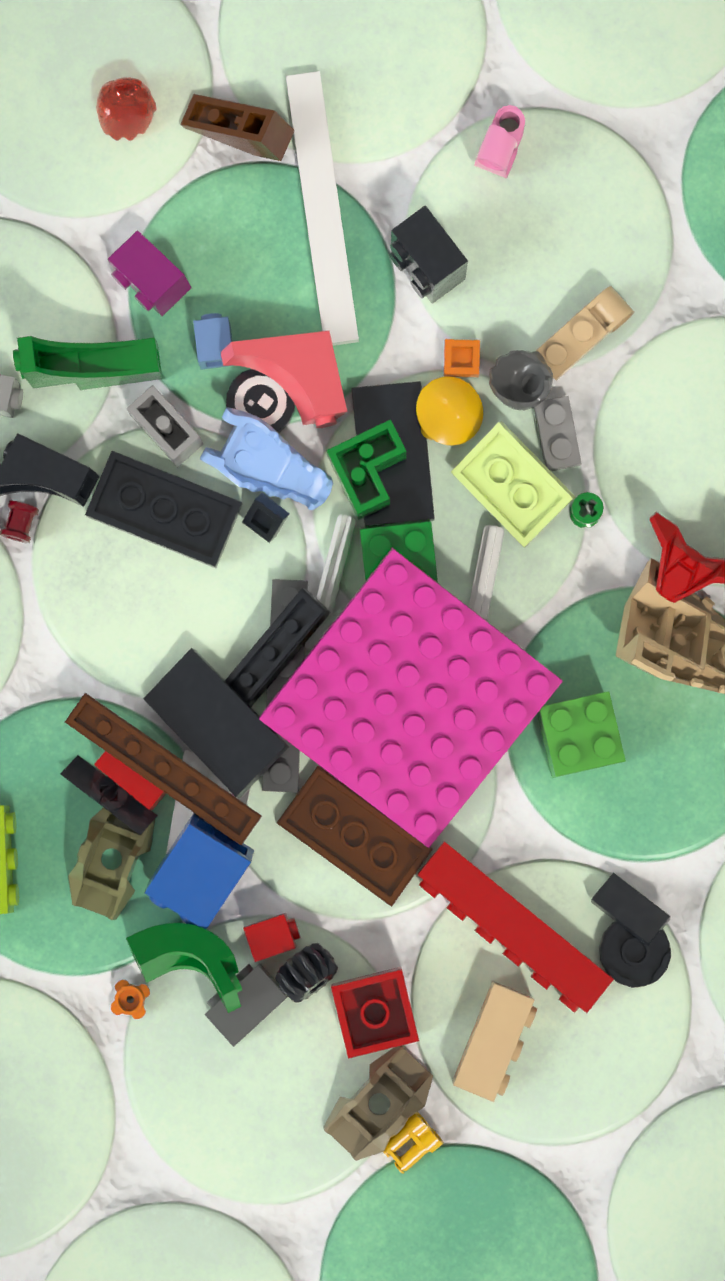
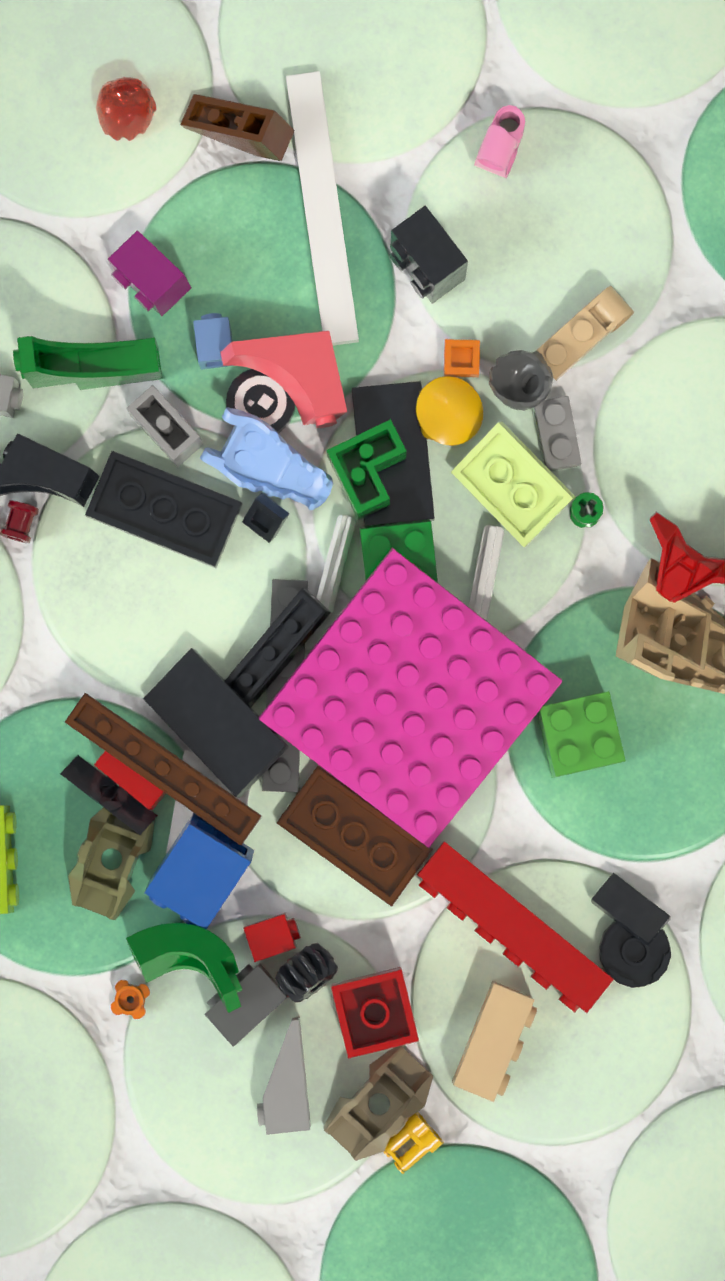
(286, 1095): none -> light grey slope

